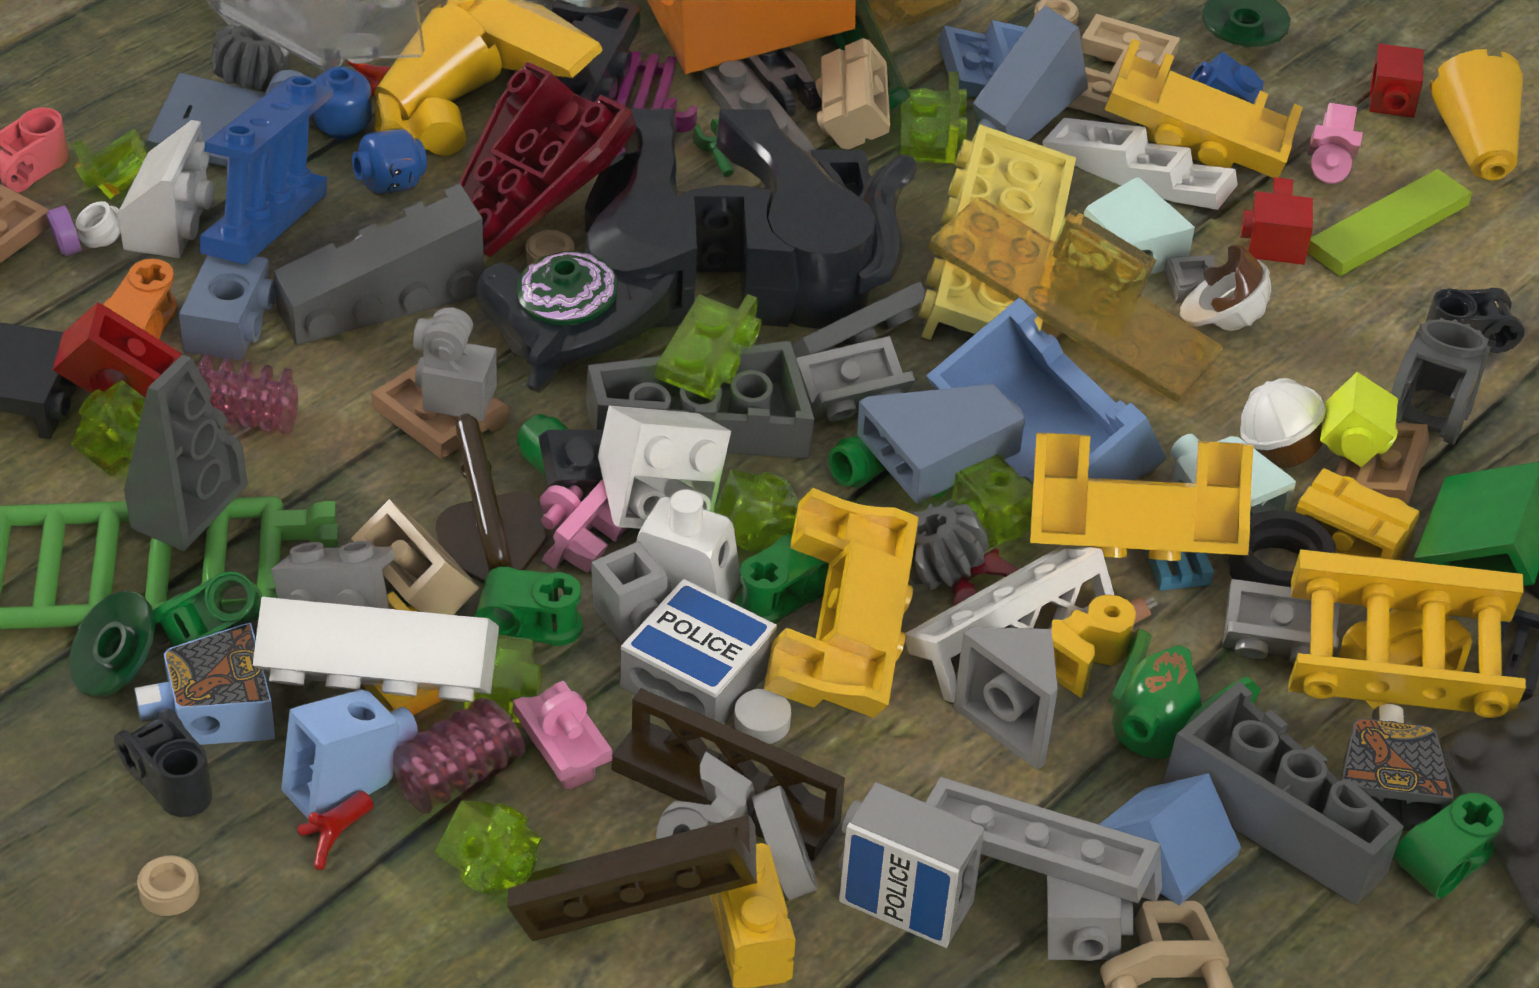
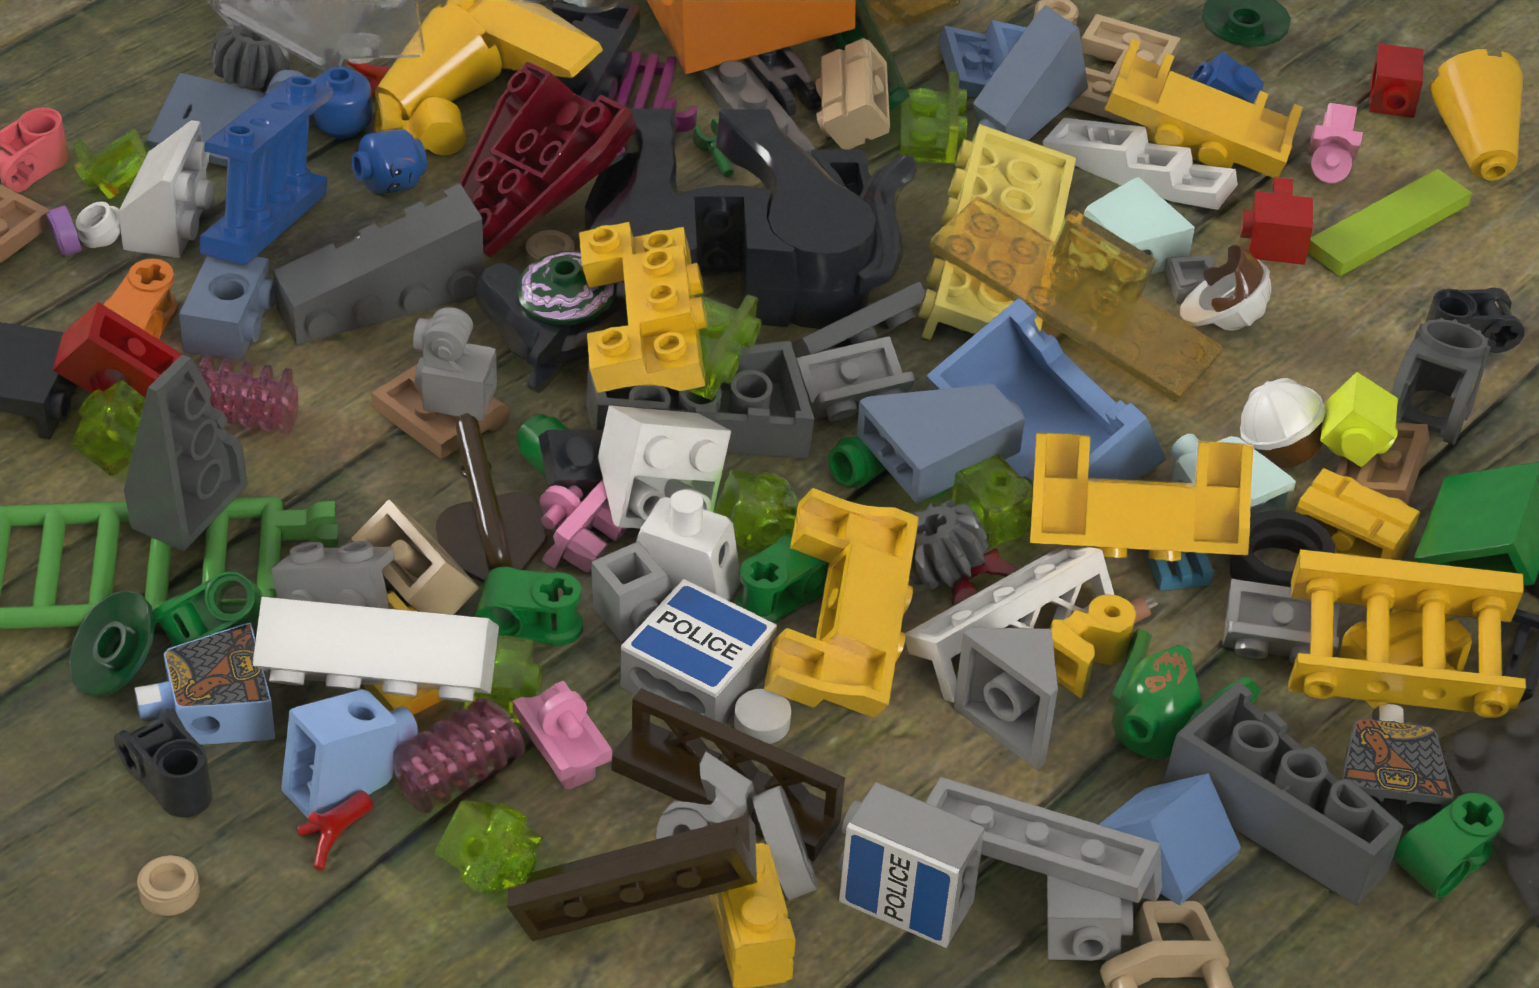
(663, 315): none -> yellow bracket

